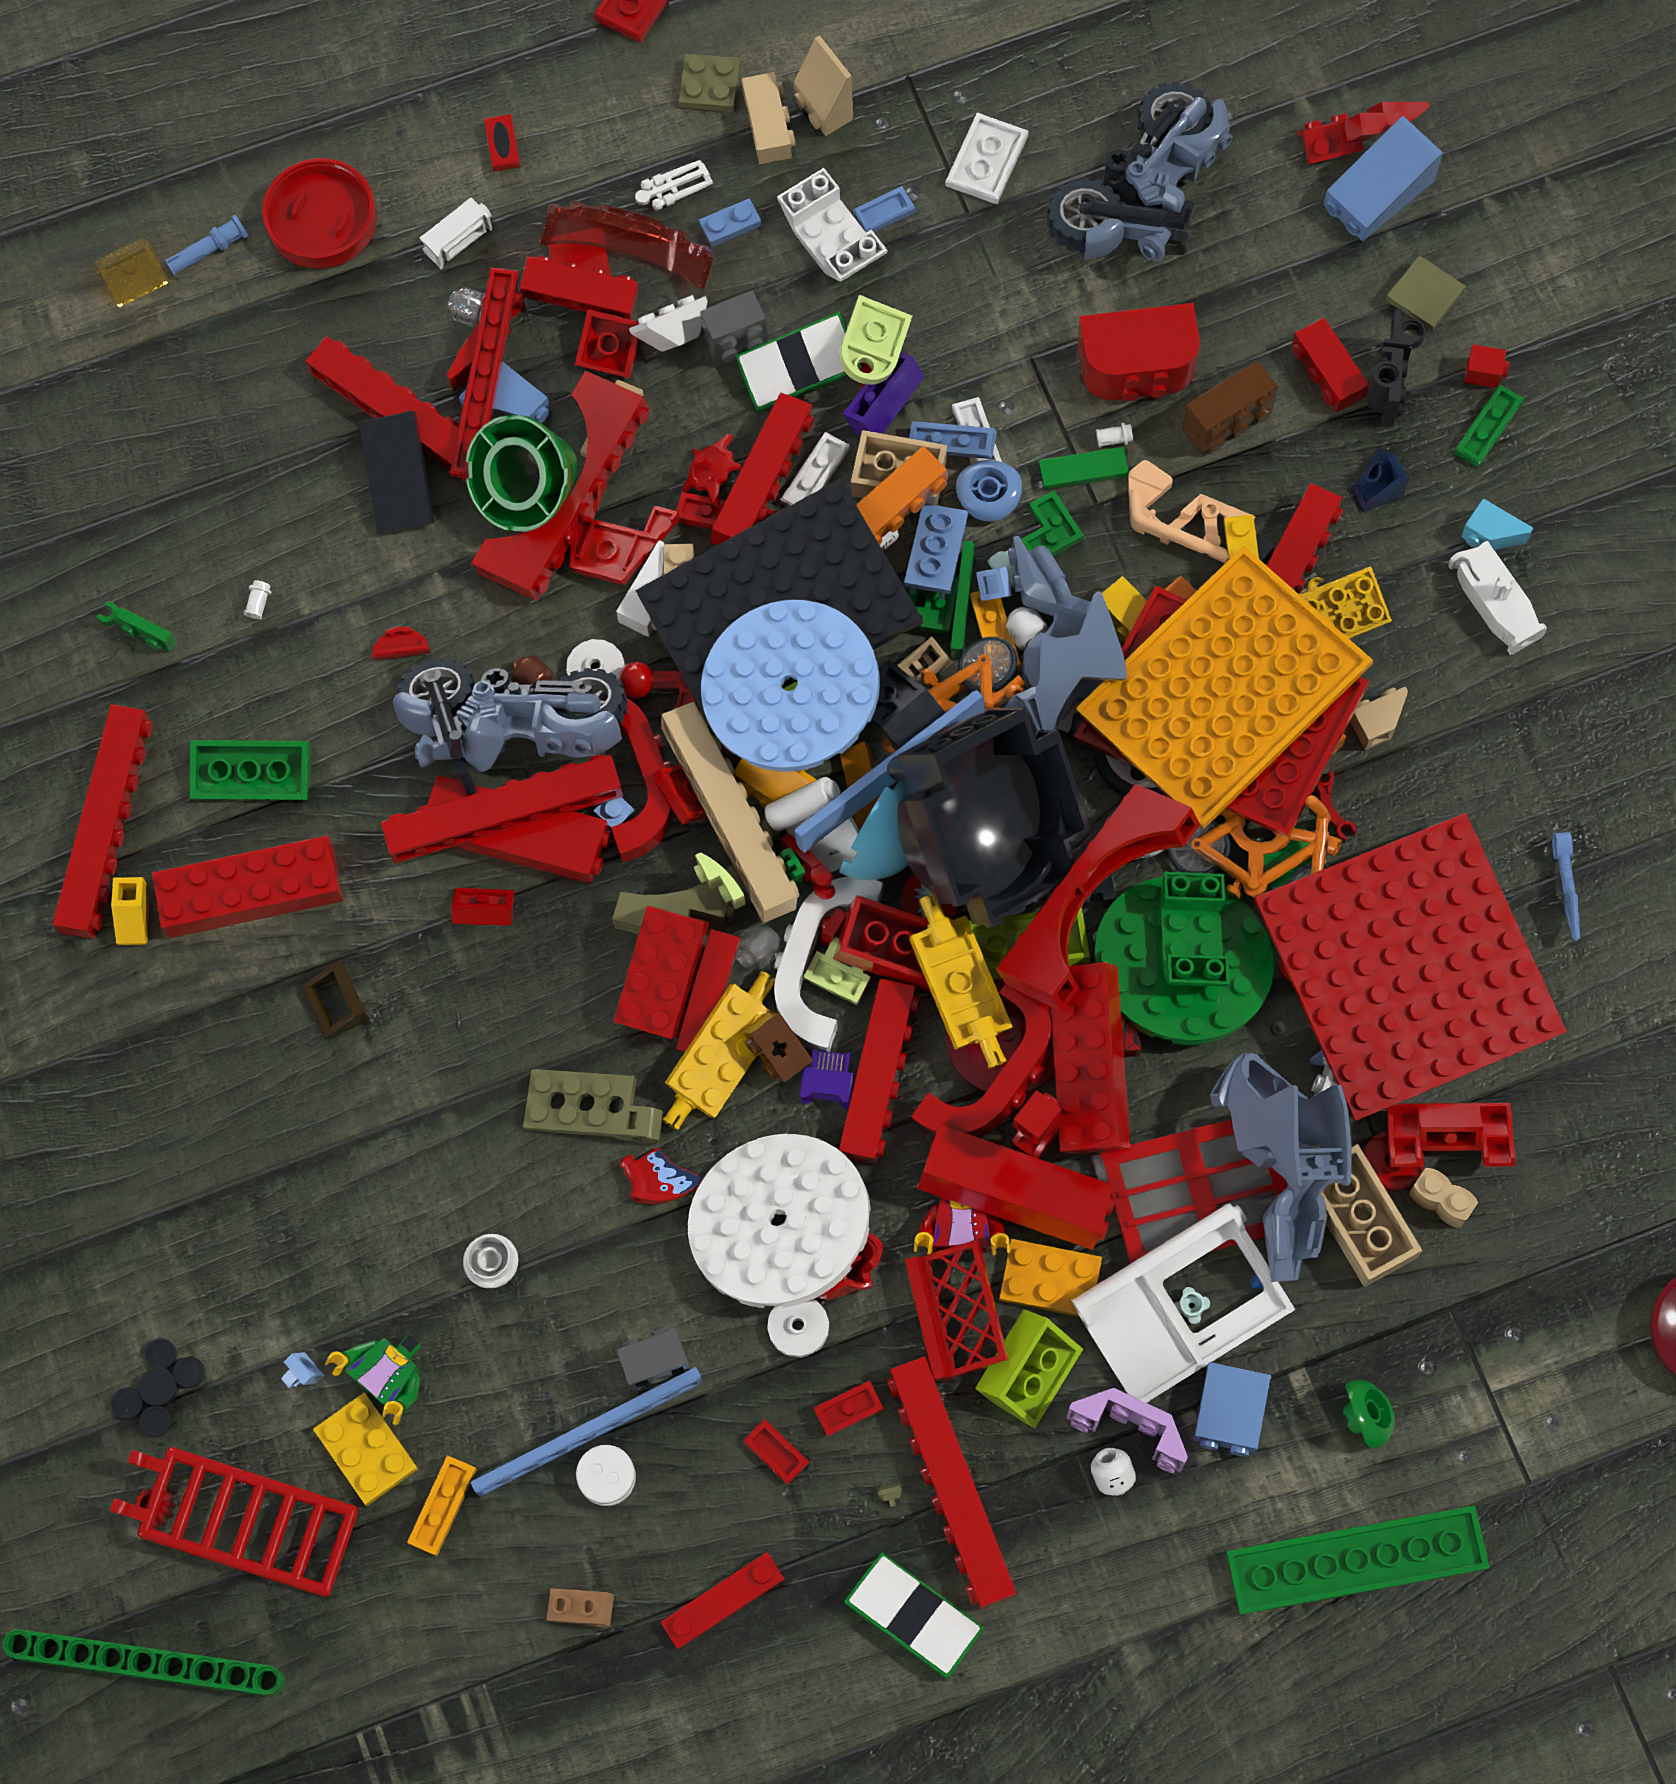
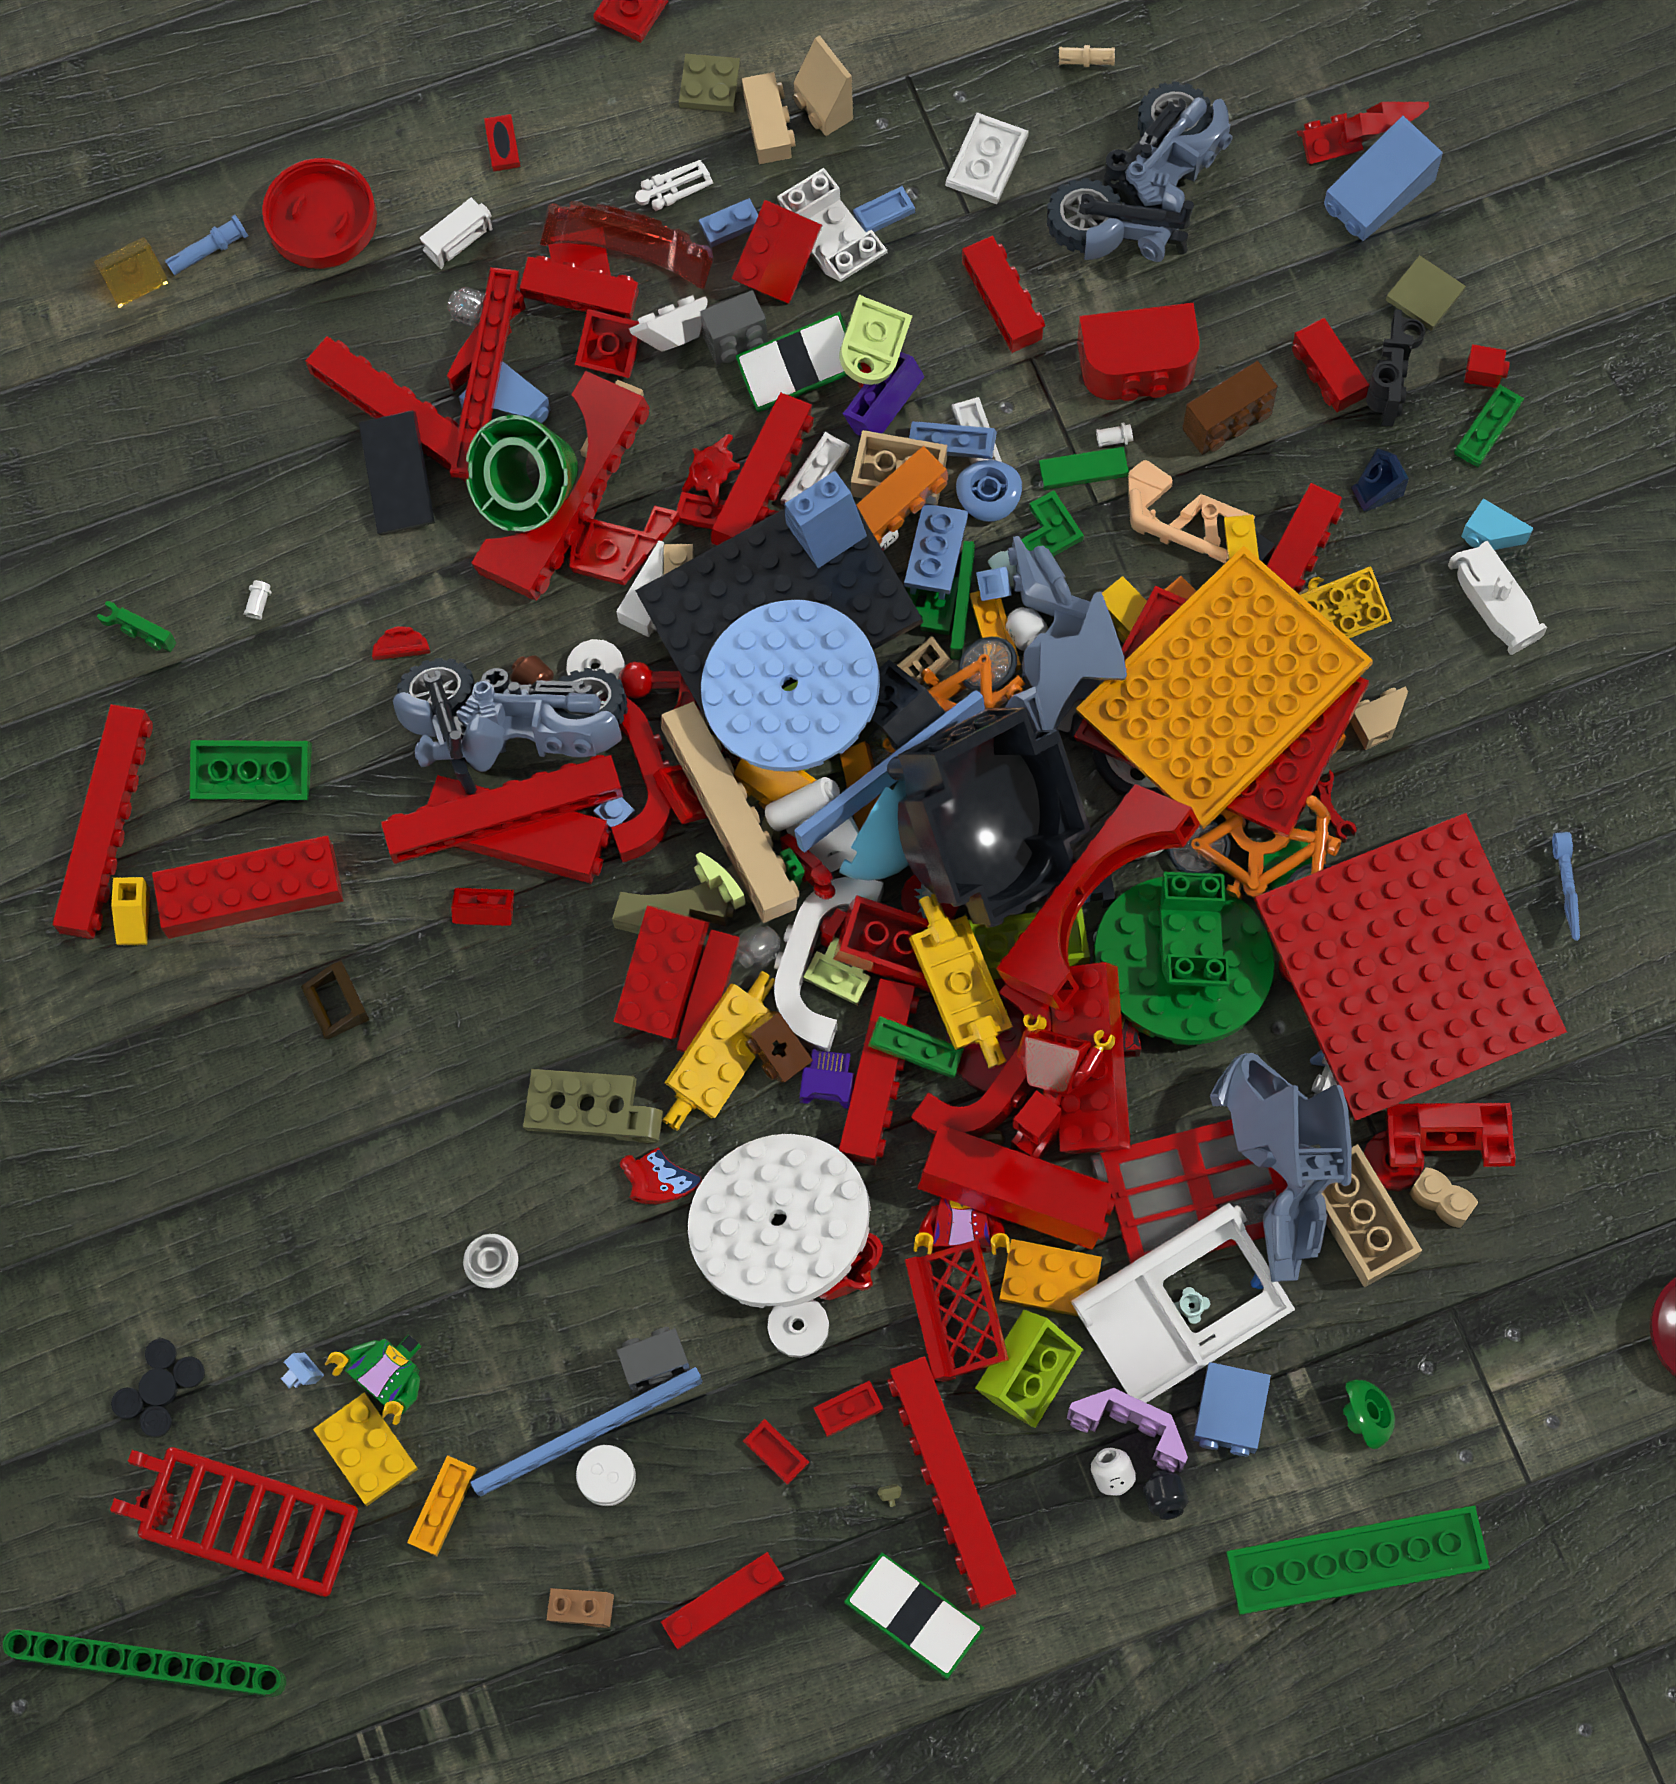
(777, 251): none -> red slope
(825, 519): none -> medium blue slope
(915, 1047): none -> green tile
(1002, 293): none -> red brick
(1057, 1060): none -> red torso
(1087, 56): none -> tan pin
(1165, 1495): none -> black head

